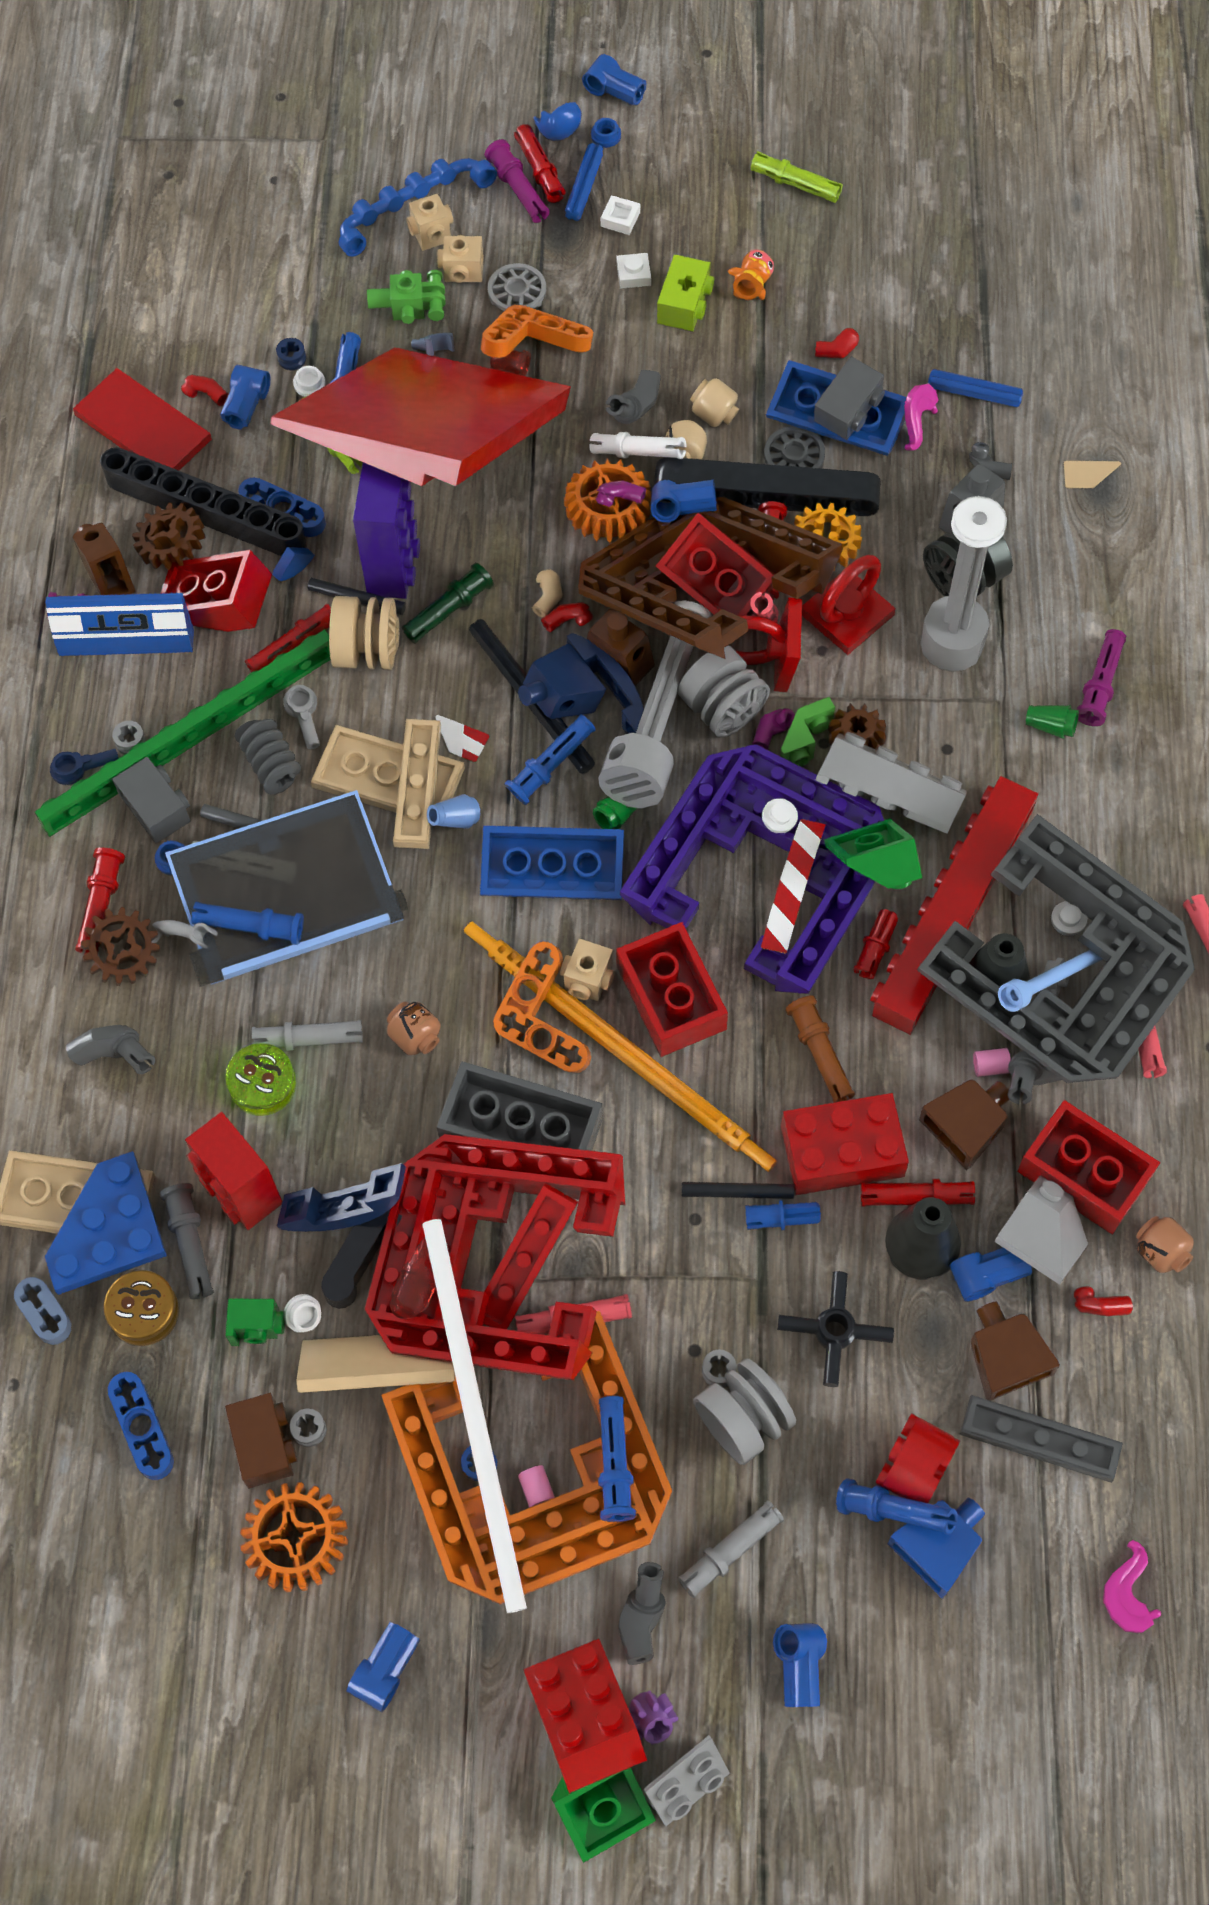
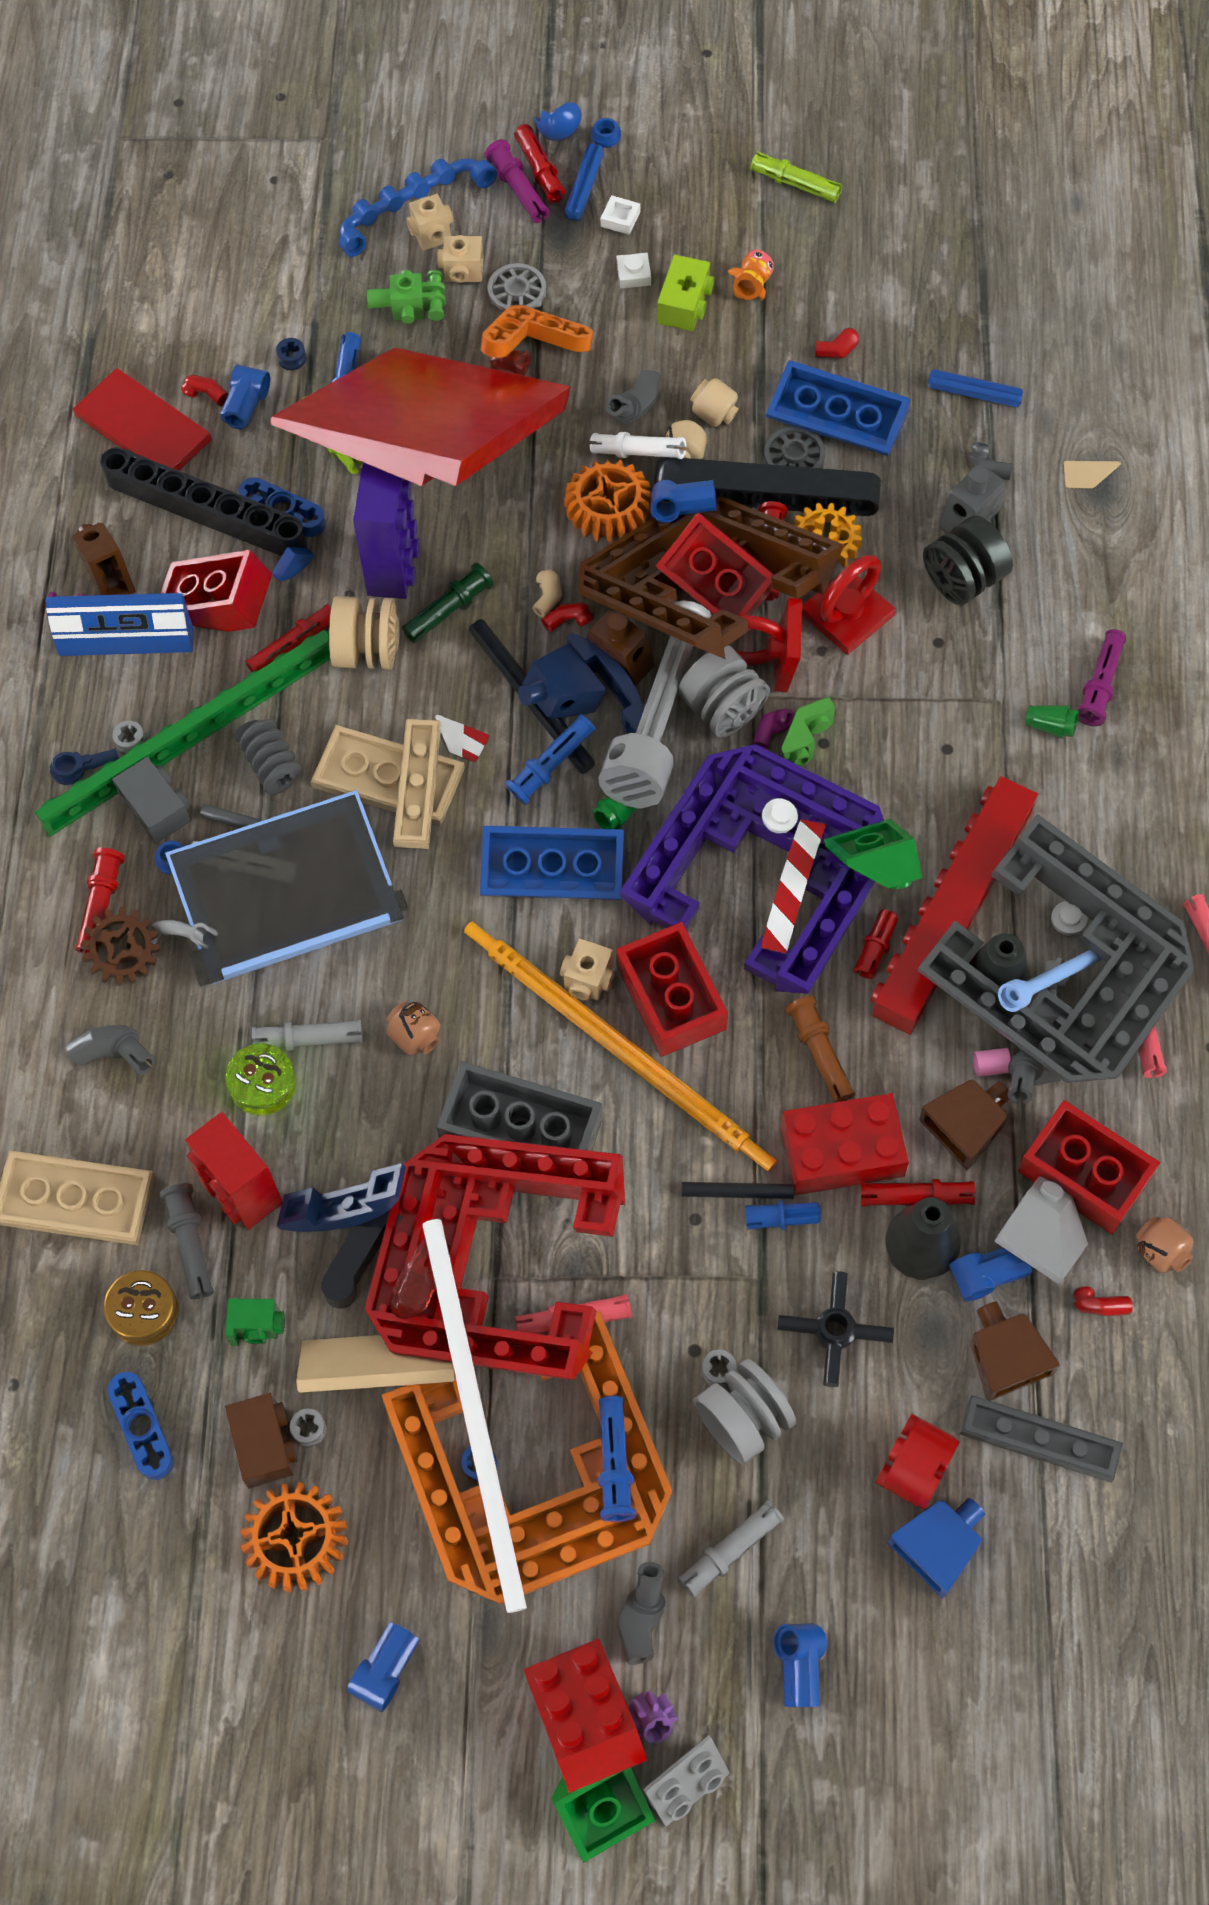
(35, 1315): sand blue beam -> none
(106, 1228): blue plate -> none
(168, 536): reddish brown gear -> none
(264, 923): blue pin -> none
(301, 703): light grey plate -> none
(302, 1313): white plate -> none
(308, 380): white plate -> none
(333, 590): black bar -> none
(434, 342): sand blue piece -> none
(455, 812): medium blue cone -> none
(526, 1255): red plate -> none
(527, 1010): orange beam -> none
(536, 1485): bright pink hinge -> none
(608, 77): blue piece -> none
(621, 489): magenta arm -> none
(764, 607): coral pin -> none
(849, 398): dark grey brick -> none
(860, 723): reddish brown gear -> none
(879, 1504): blue pin -> none
(892, 782): light grey wedge -> none
(919, 399): dark pink piece -> none
(956, 623): light grey piece -> none
(1118, 1595): dark pink piece -> none

